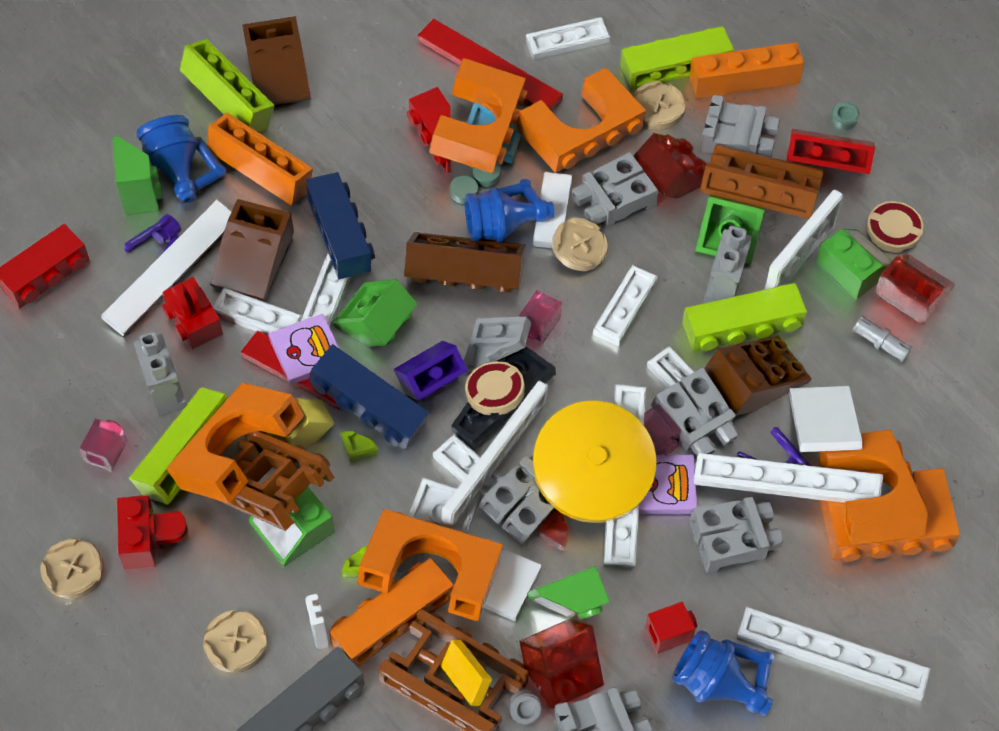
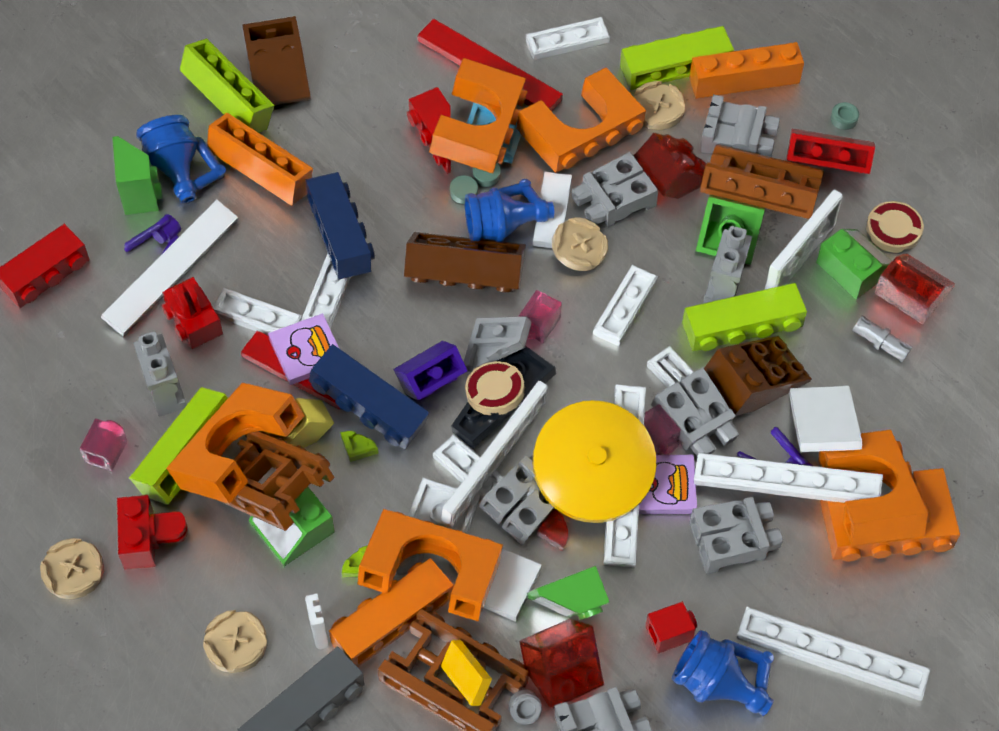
(252, 249): reddish brown slope -> none
(376, 312): bright green slope -> none

